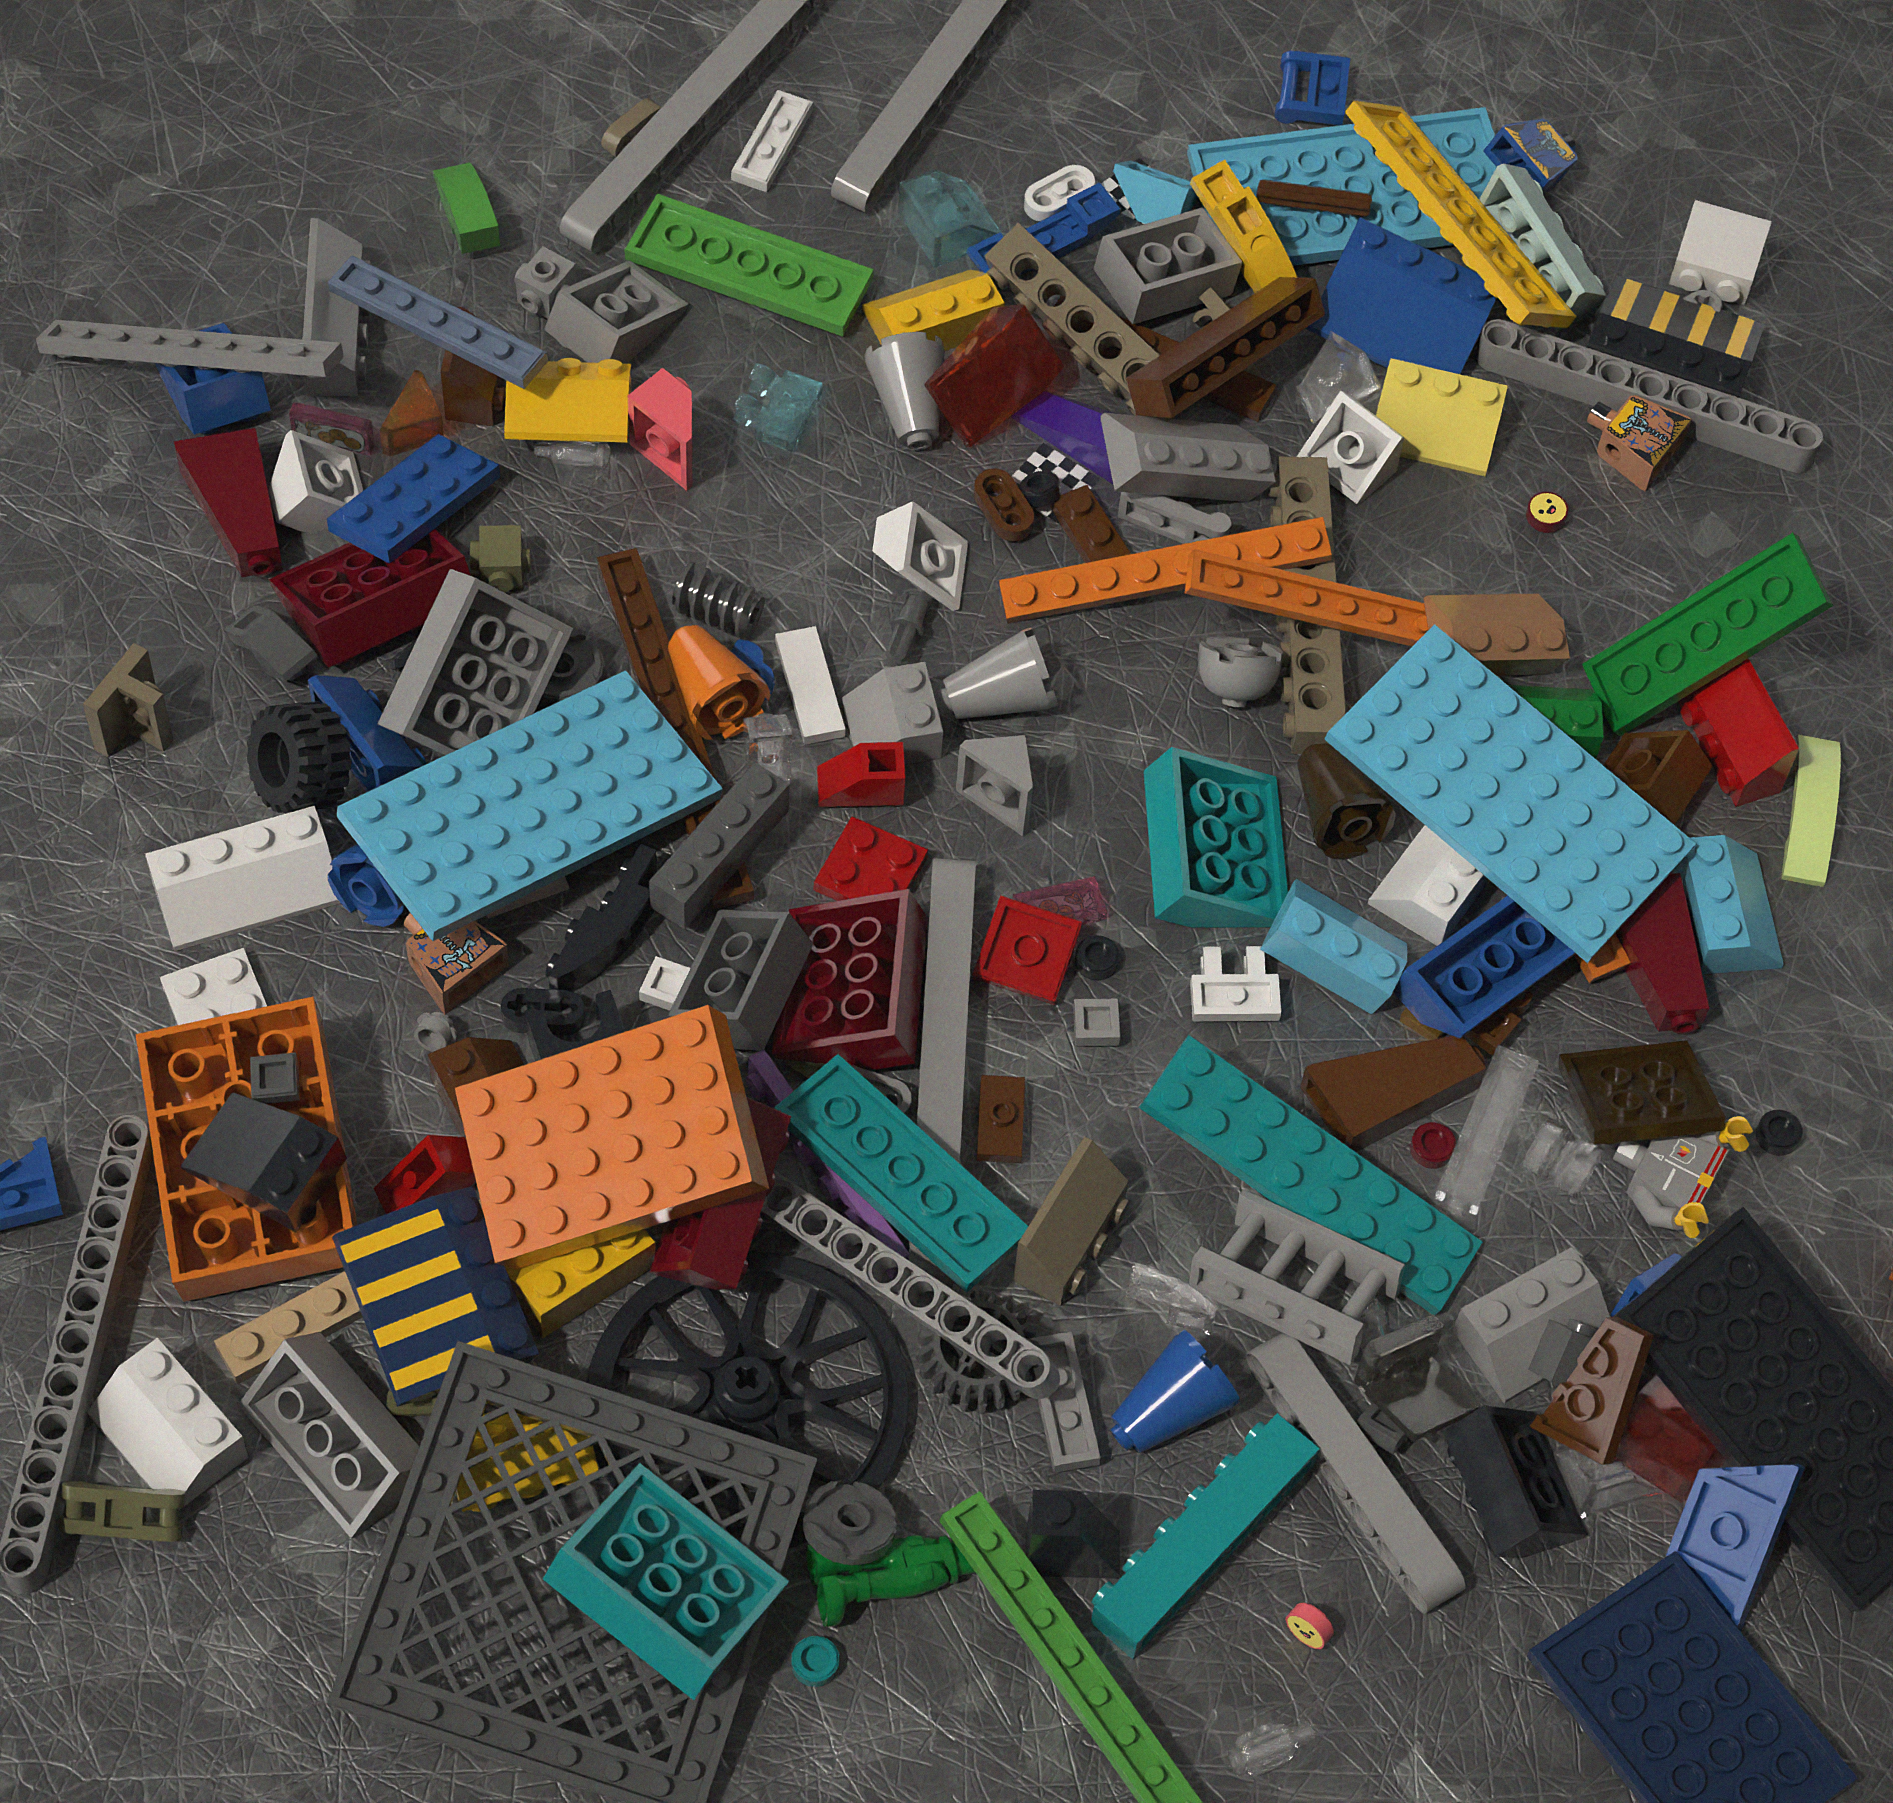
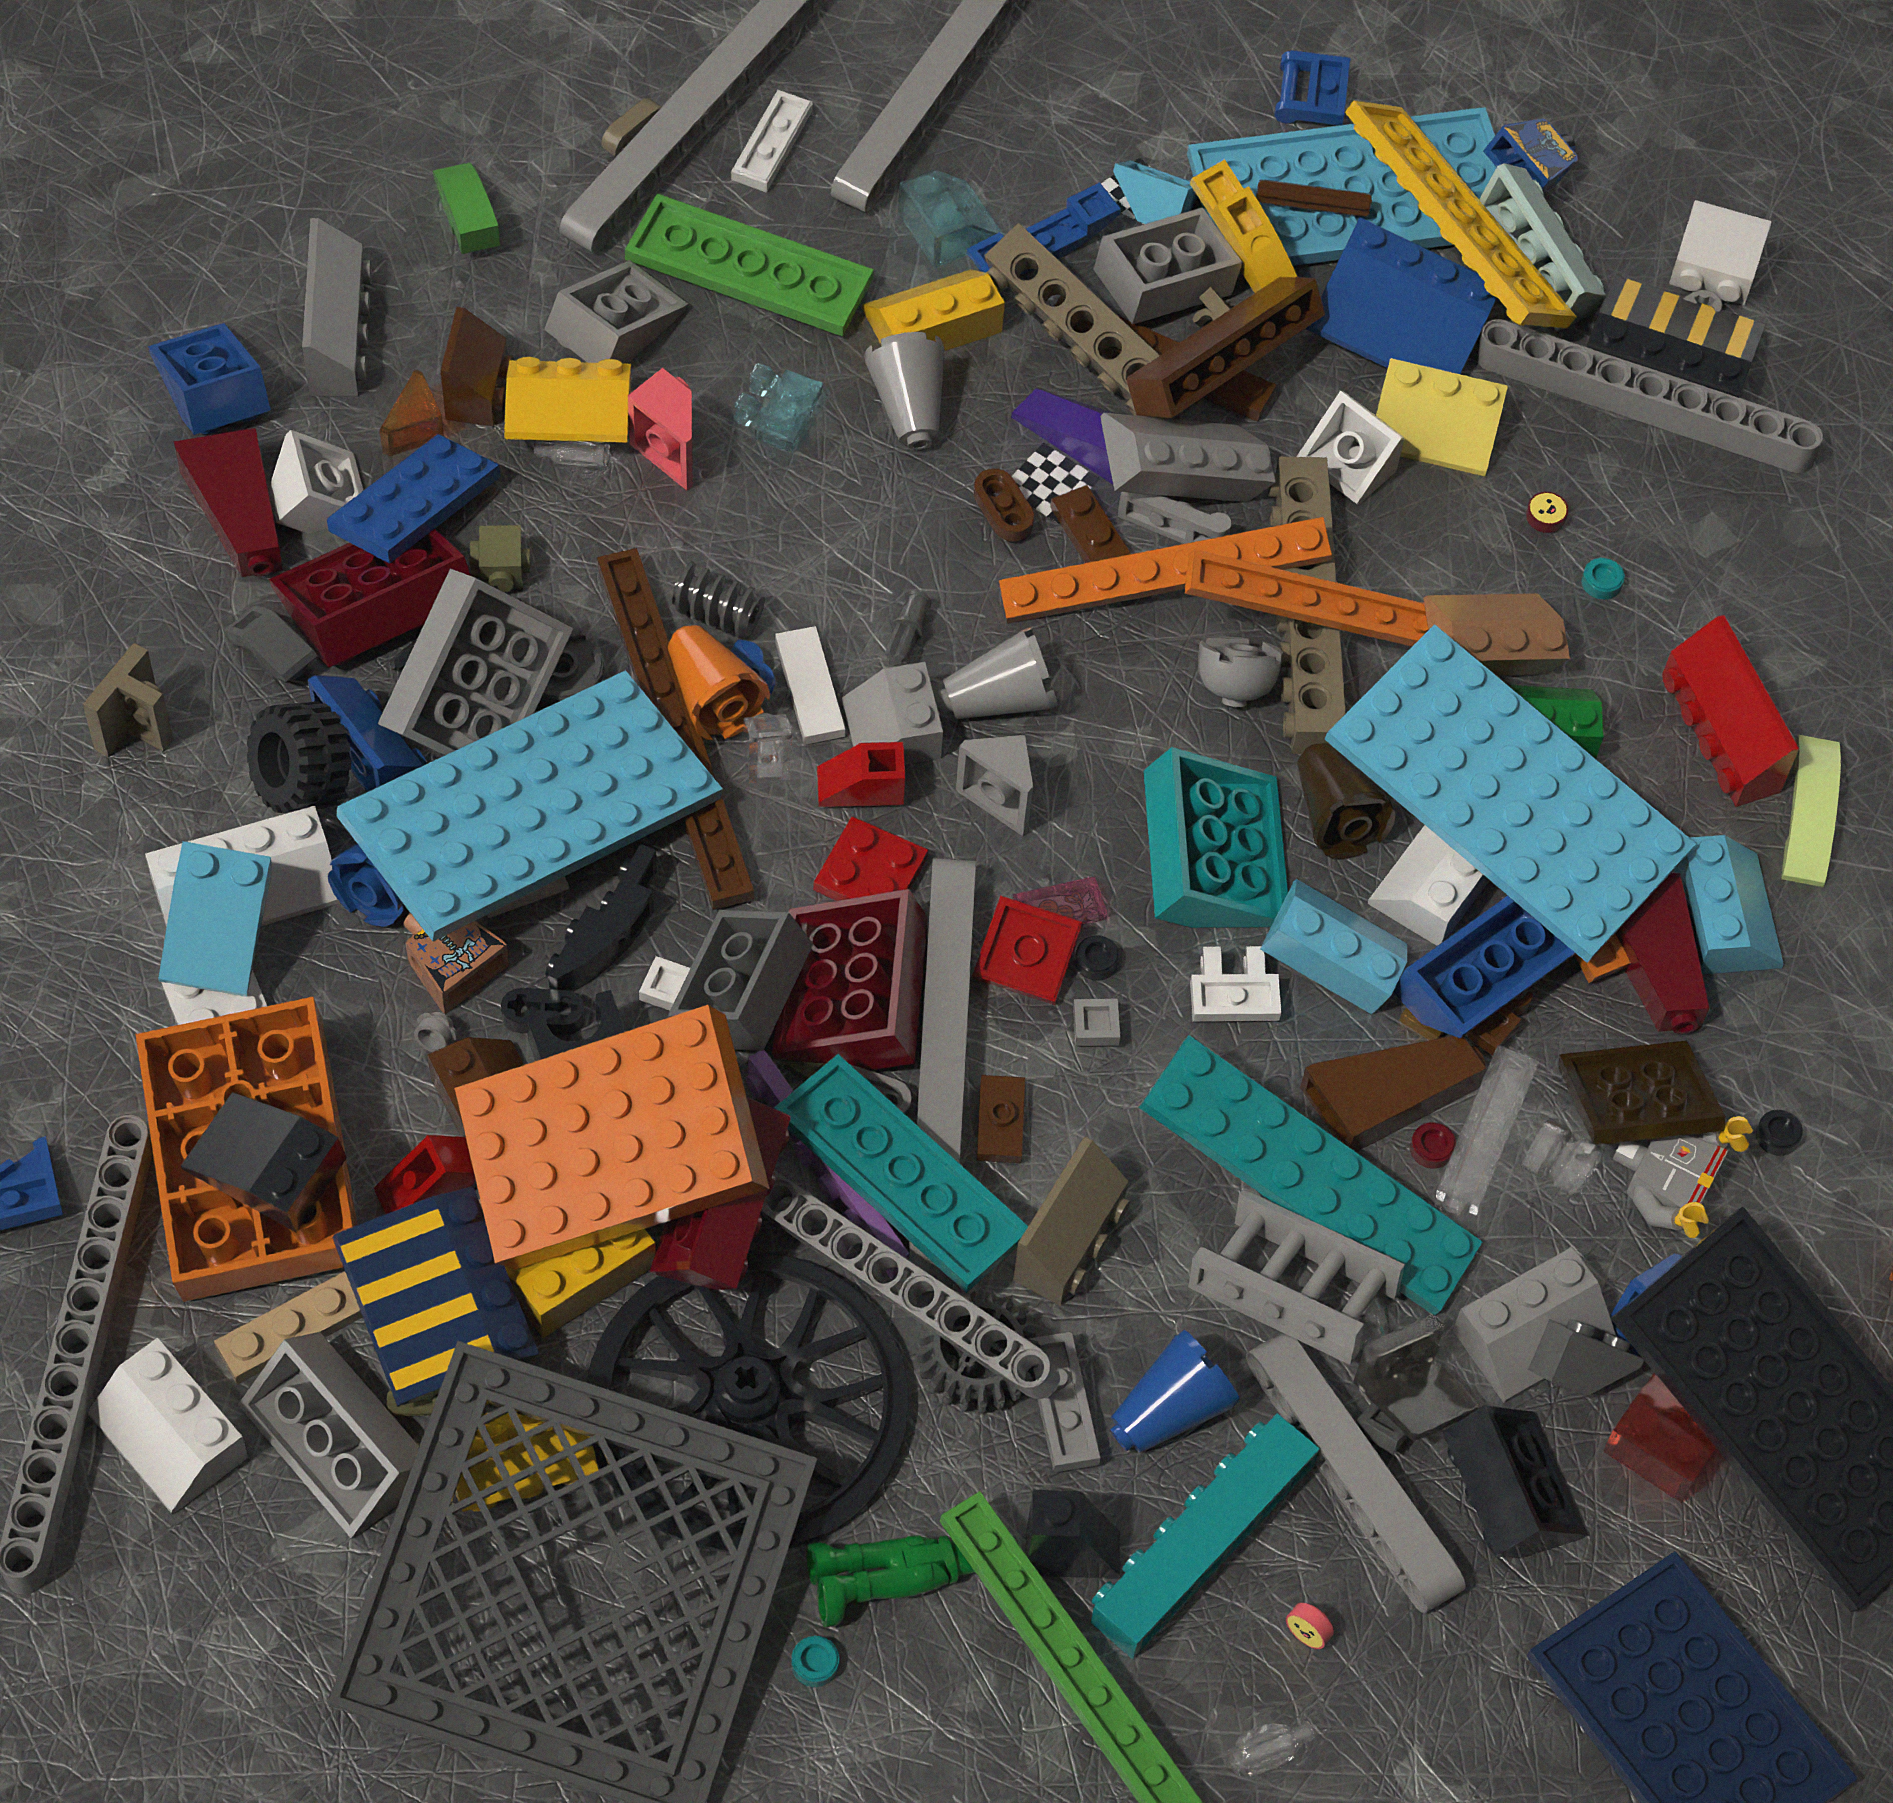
(121, 1511): olive plate -> none
(190, 348): light grey plate -> none
(215, 918): none -> medium azure slope
(275, 1078): dark grey tile -> none
(333, 428): tile -> none
(438, 322): sand blue tile -> none
(542, 280): light grey brick -> none
(665, 1580): teal slope -> none
(719, 845): dark grey brick -> none
(849, 1523): dark grey plate -> none
(923, 551): white slope -> none
(994, 372): clear red slope -> none
(1041, 488): black tile -> none
(1051, 193): white plate -> none
(1187, 1306): clear slope -> none
(1337, 369): clear slope -> none
(1598, 1395): reddish brown wing -> none
(1600, 1486): clear slope -> none
(1603, 578): none -> teal tile
(1639, 437): nougat torso -> none
(1661, 768): reddish brown slope -> none
(1707, 634): green plate -> none
(1733, 1529): wing -> none

